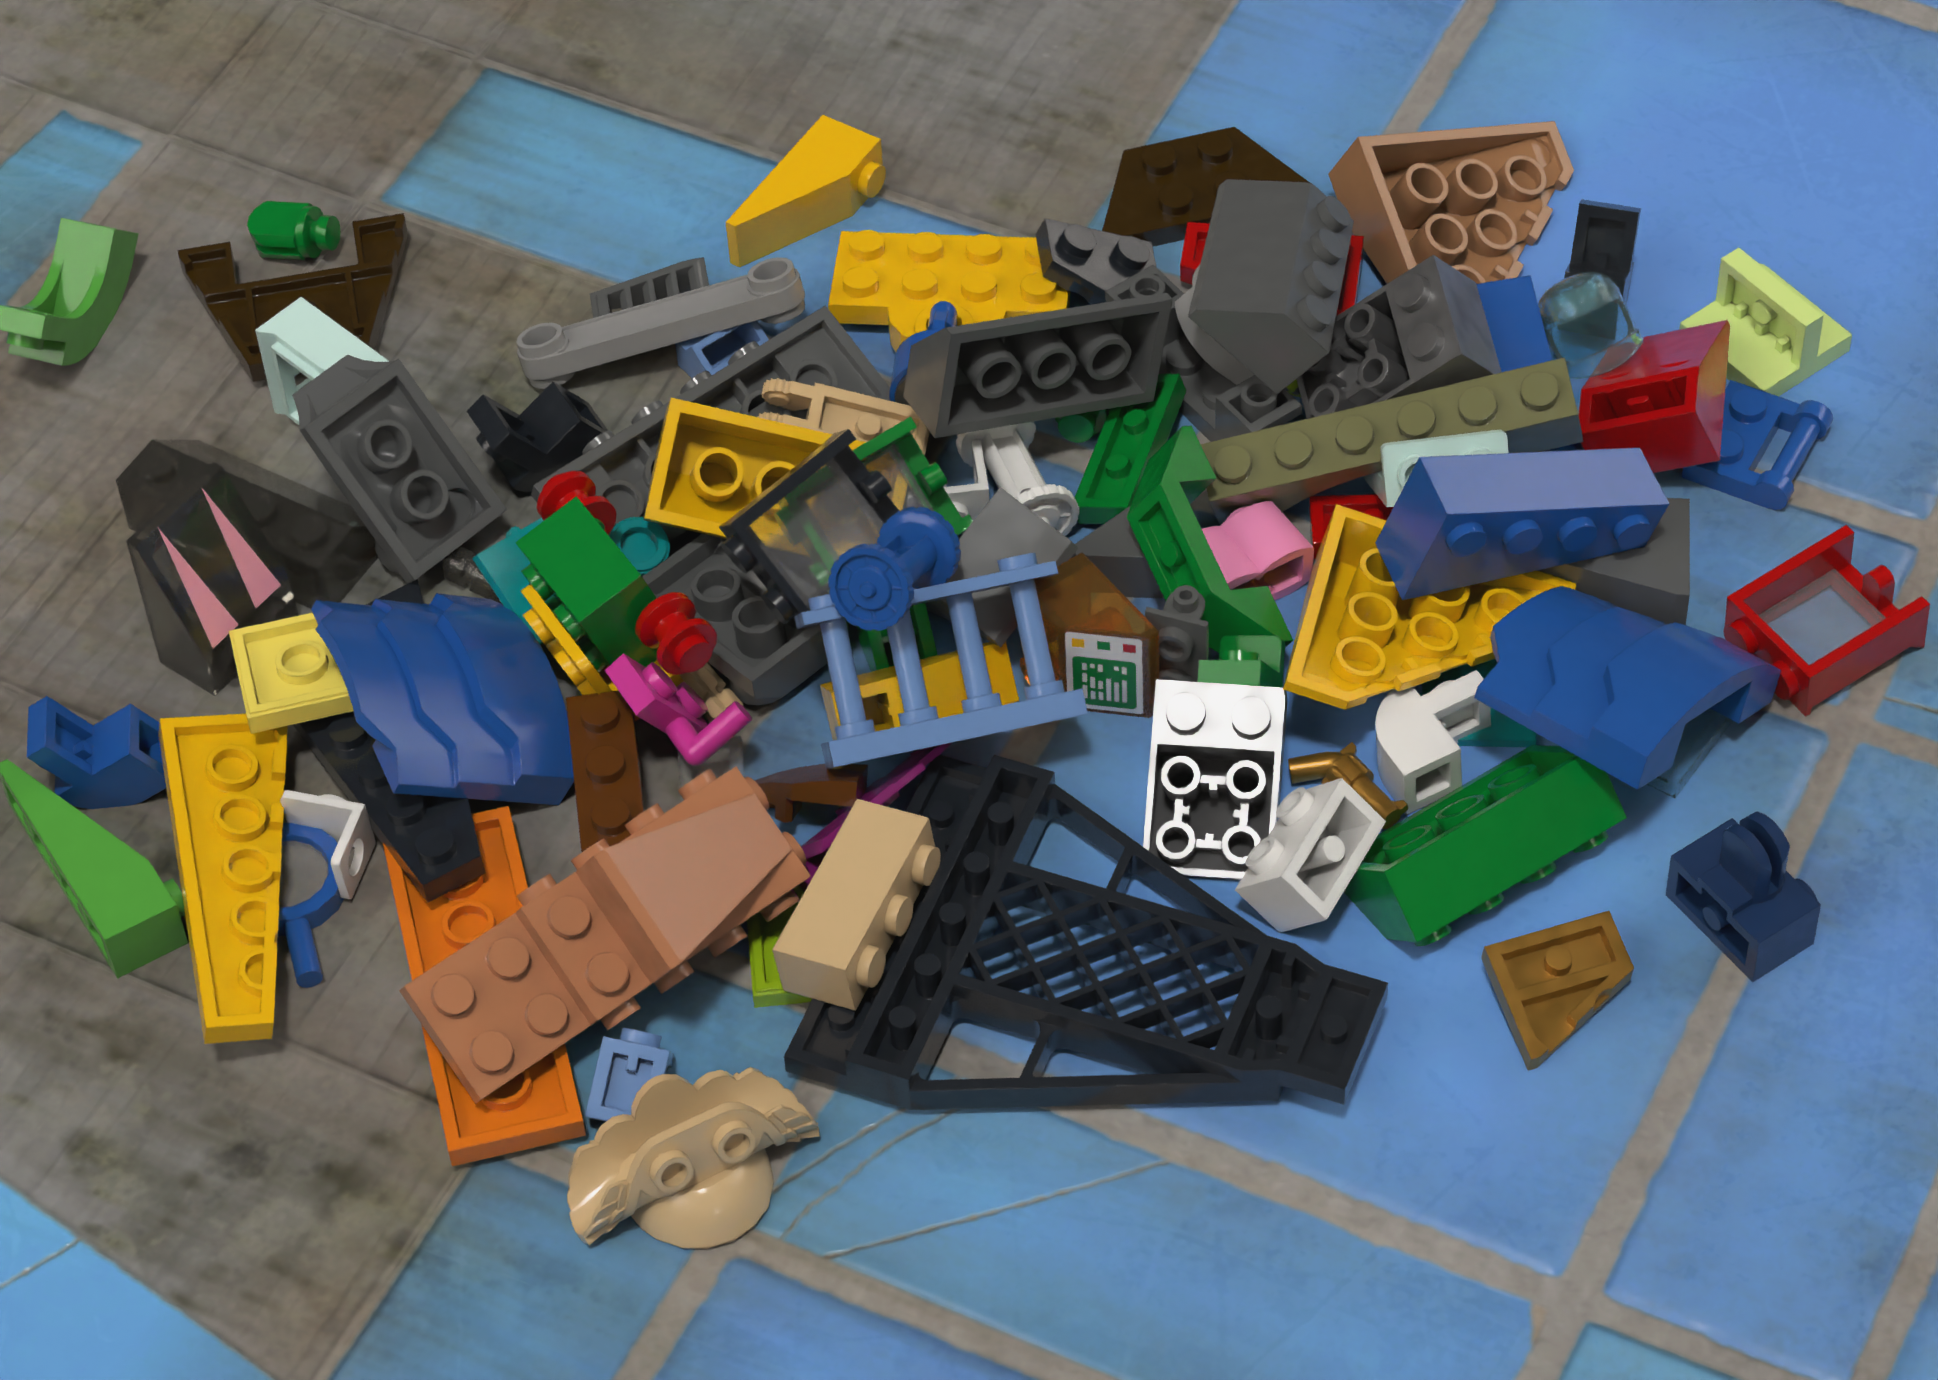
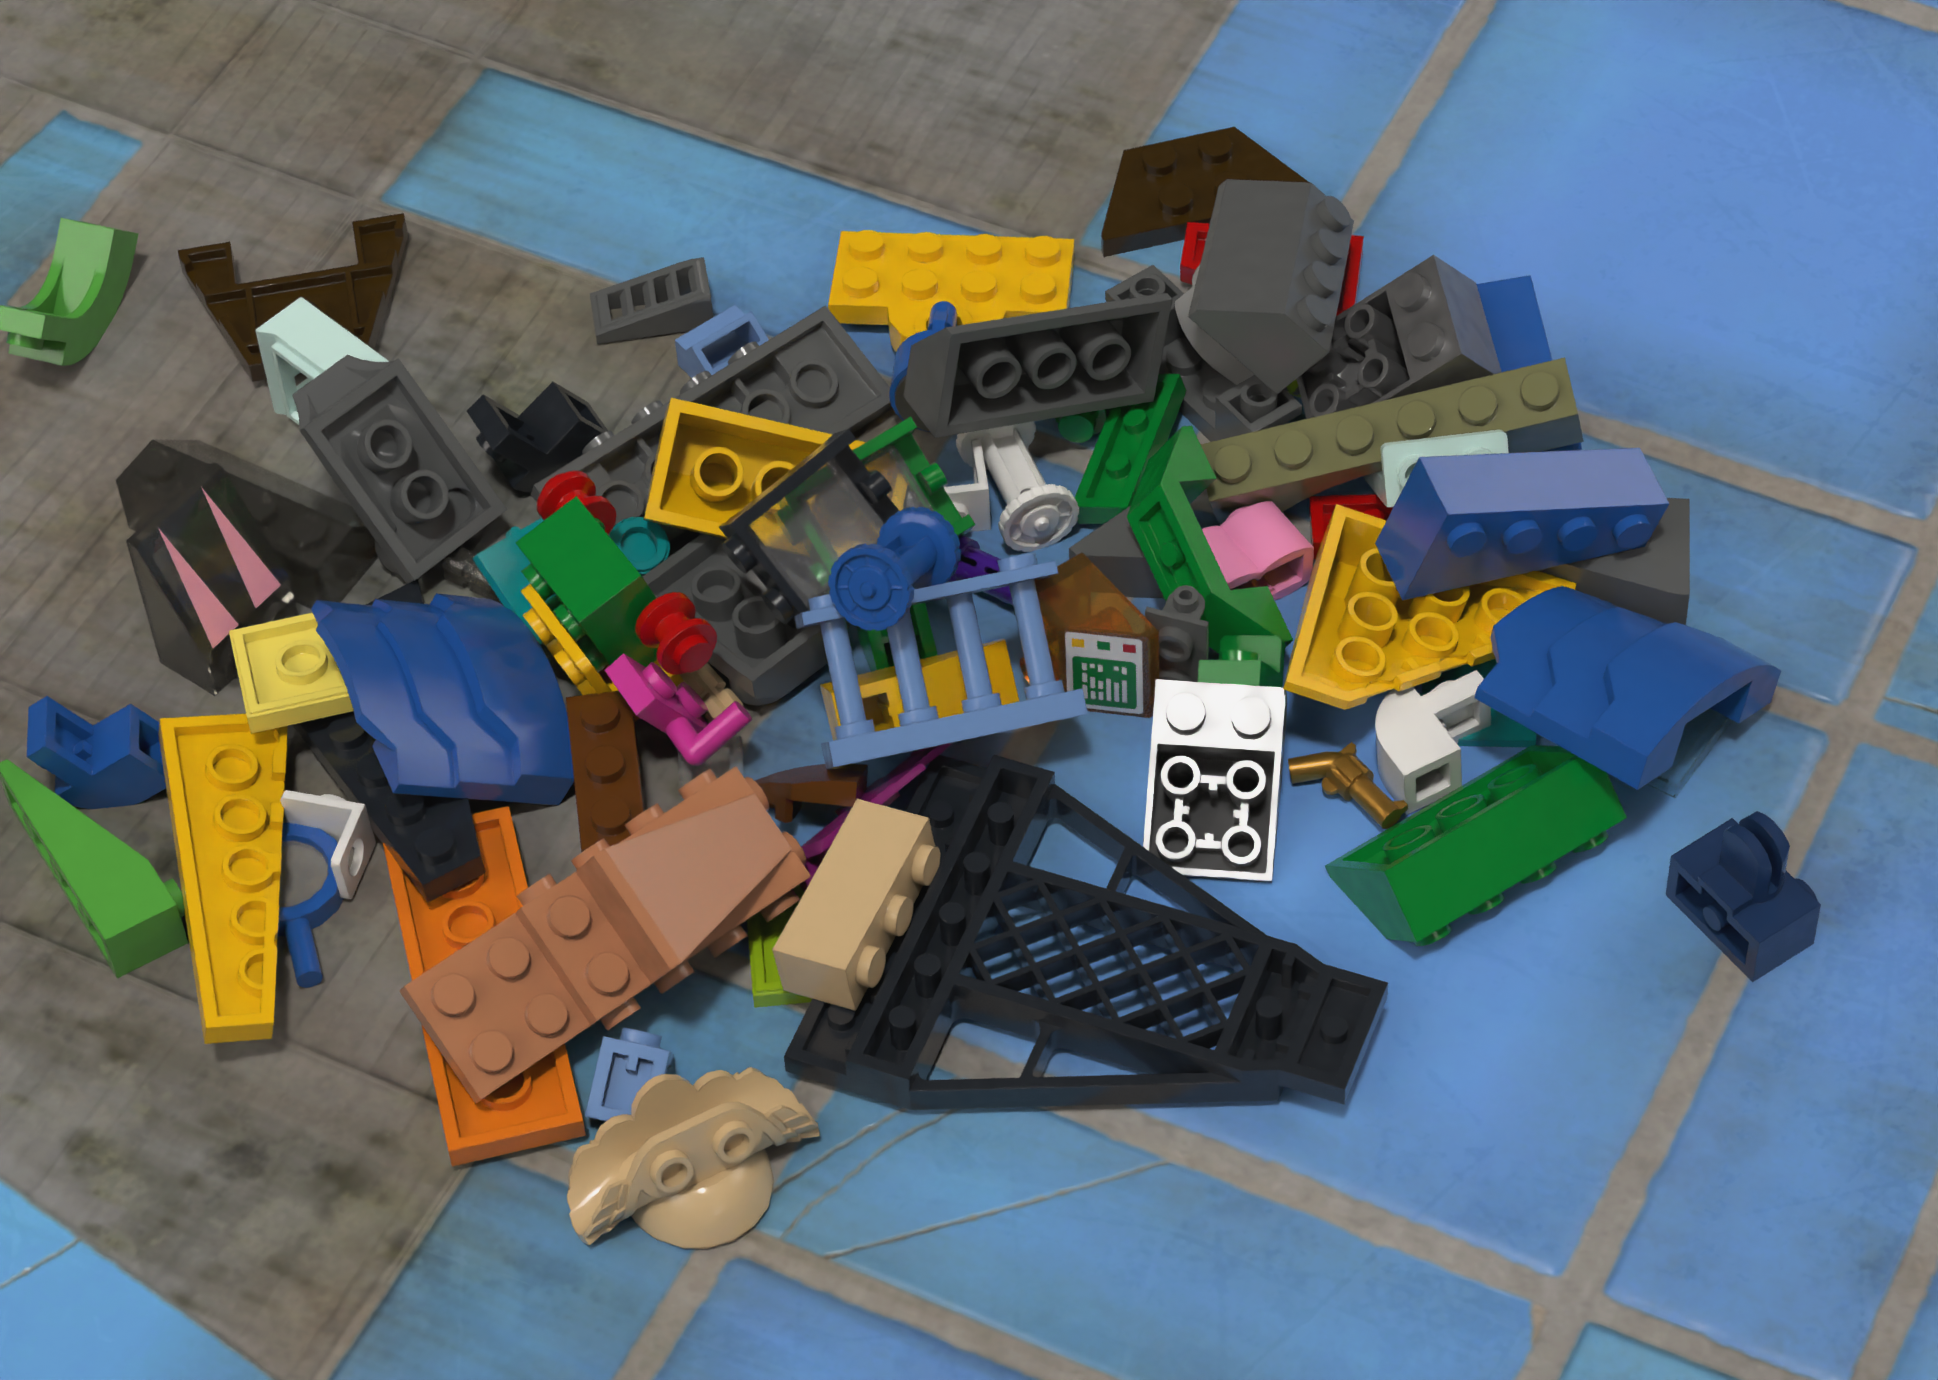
(292, 230): green arm -> none
(767, 293): light grey piece -> none
(808, 190): yellow slope -> none
(838, 410): tan hinge -> none
(1000, 532): dark grey slope -> none
(1089, 258): black wing -> none
(1309, 855): white brick -> none
(1452, 195): medium nougat slope -> none
(1556, 980): pearl gold wing -> none
(1588, 324): clear light blue helmet -> none
(1605, 242): black brick -> none
(1662, 399): red slope -> none
(1747, 430): blue plate -> none
(1773, 328): yellowish green bracket -> none
(1823, 621): red window -> none

